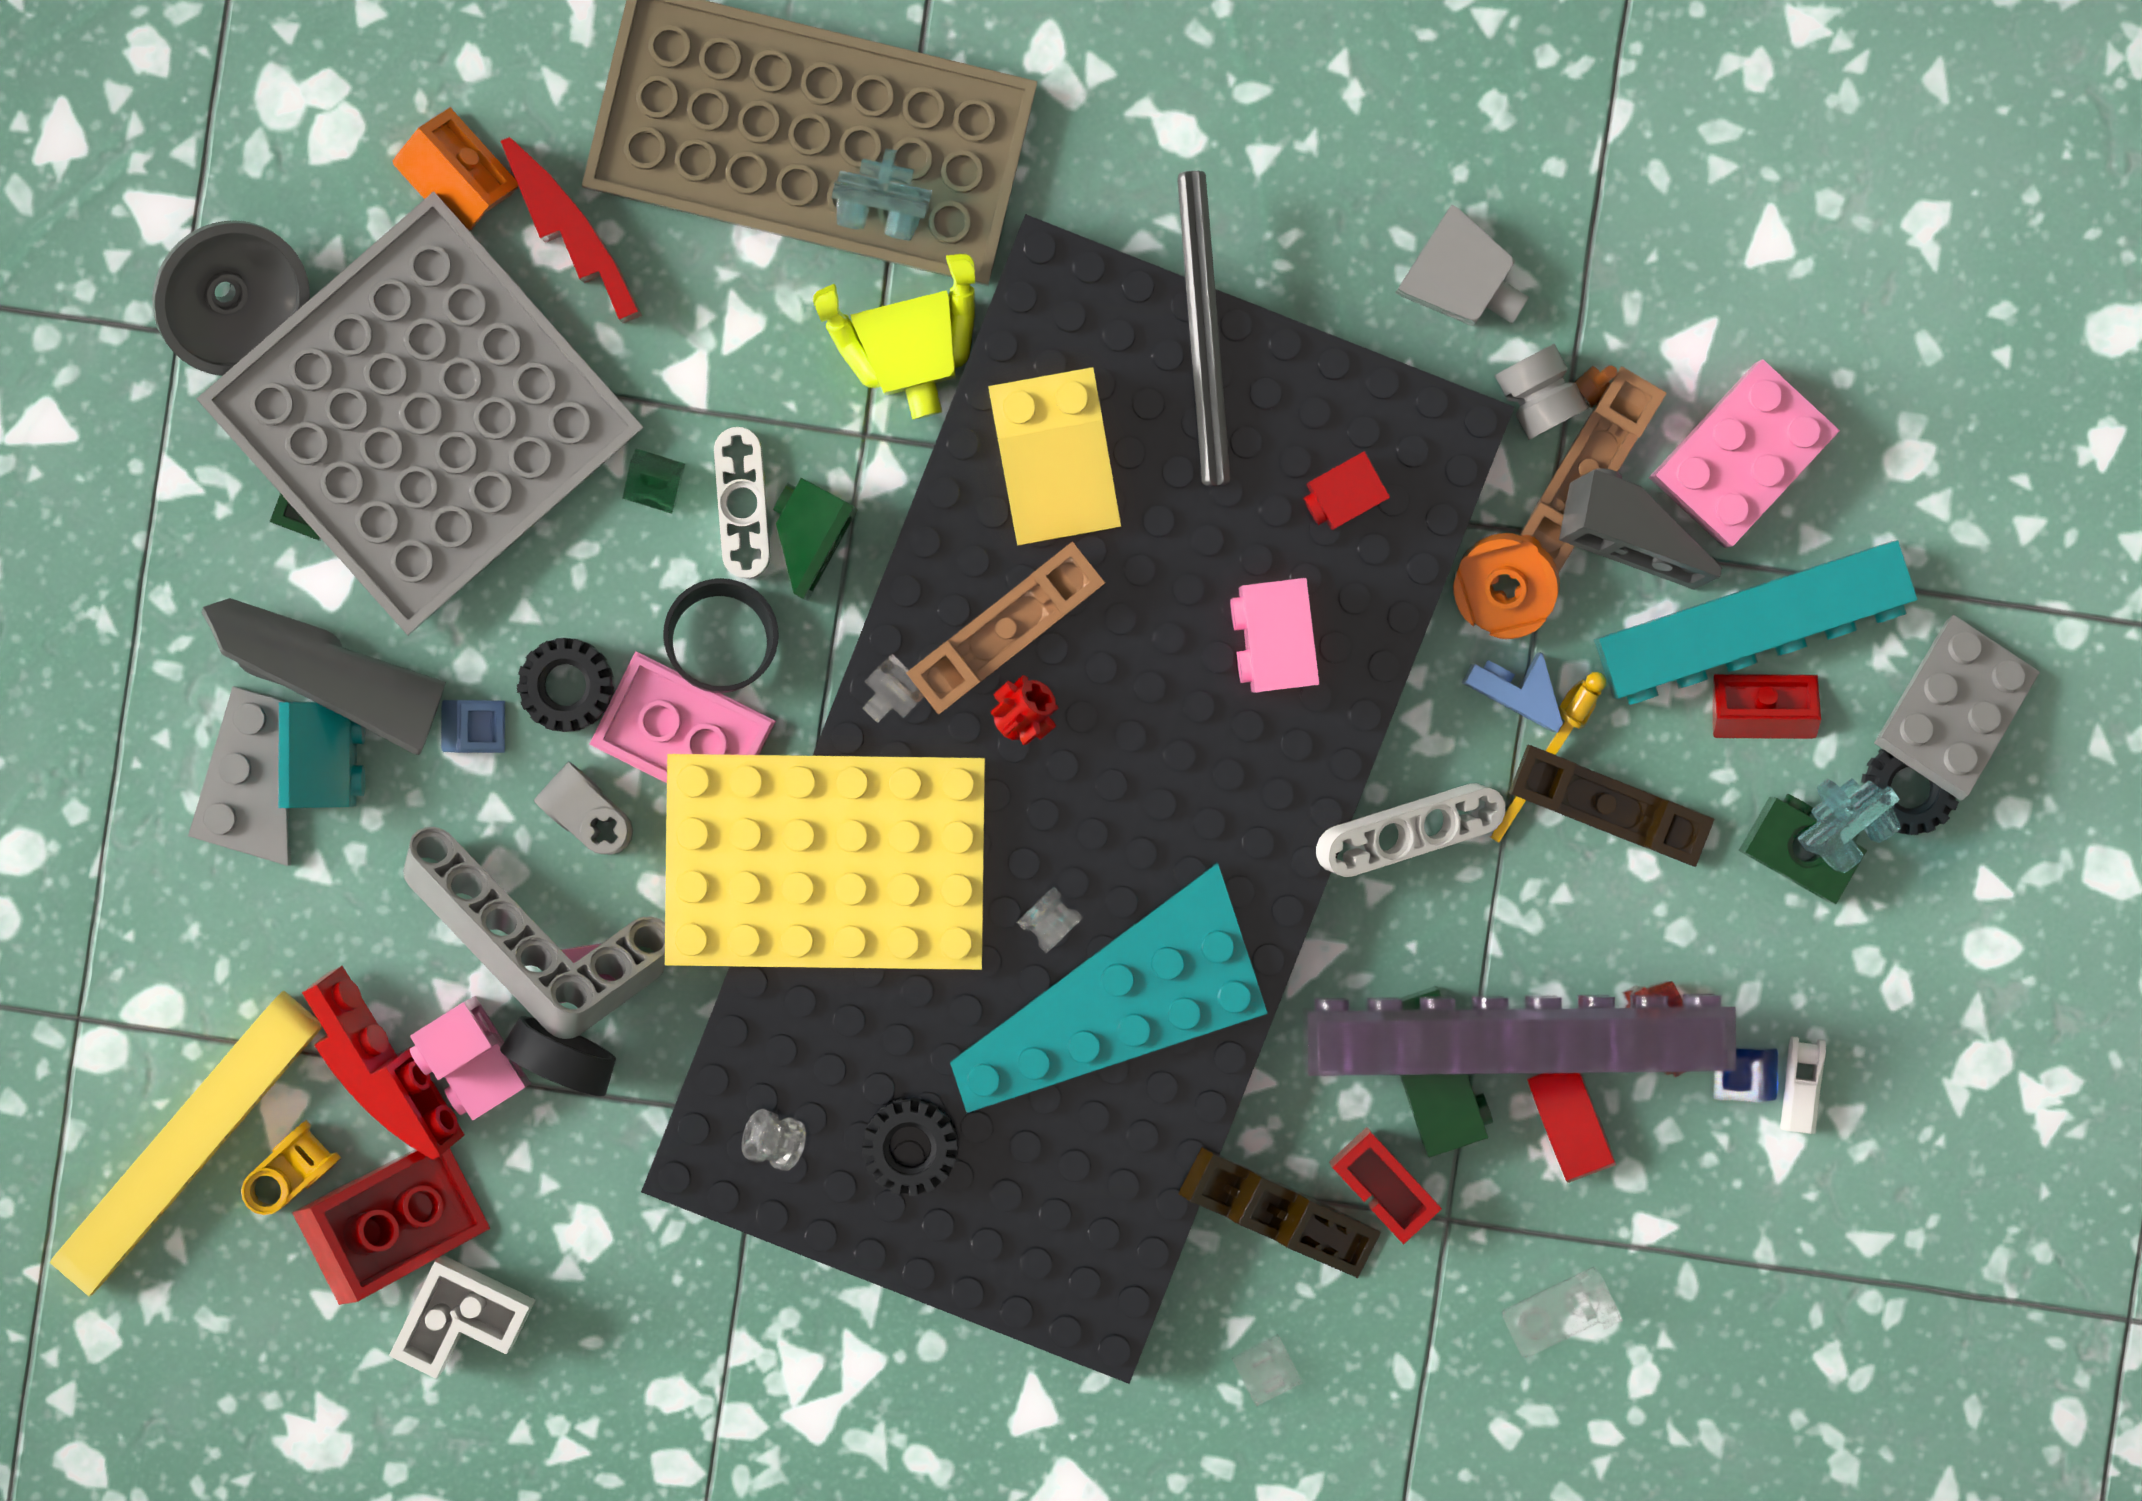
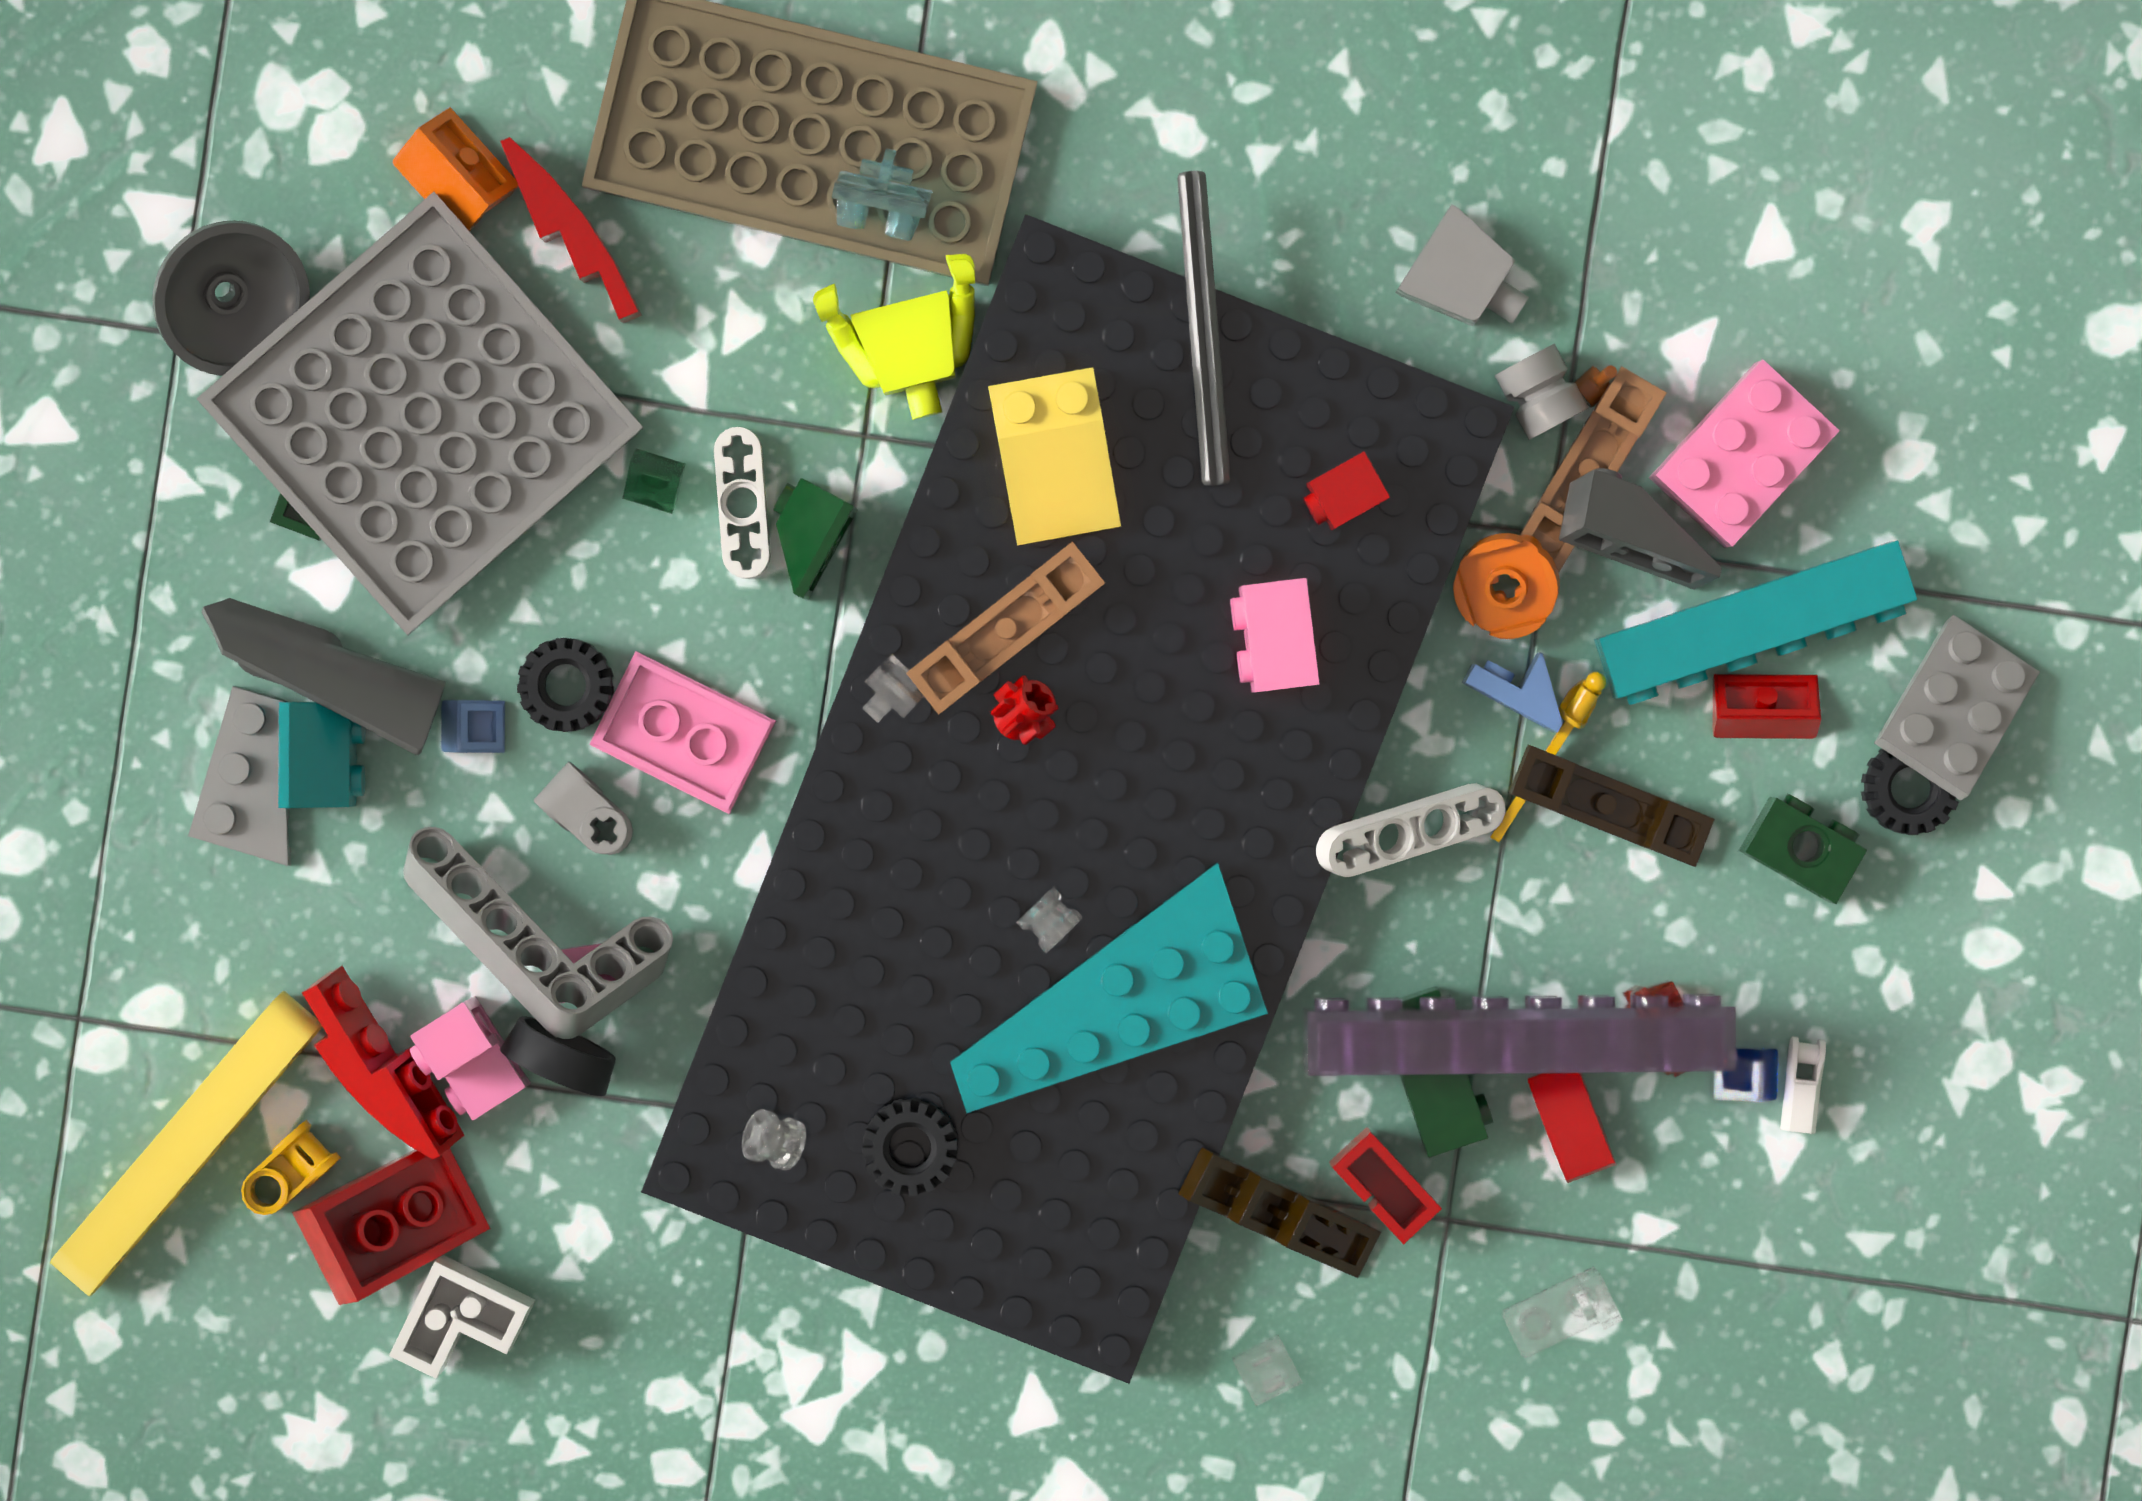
(726, 588): black tyre -> none
(824, 861): light yellow plate -> none
(1844, 815): clear light blue hips -> none

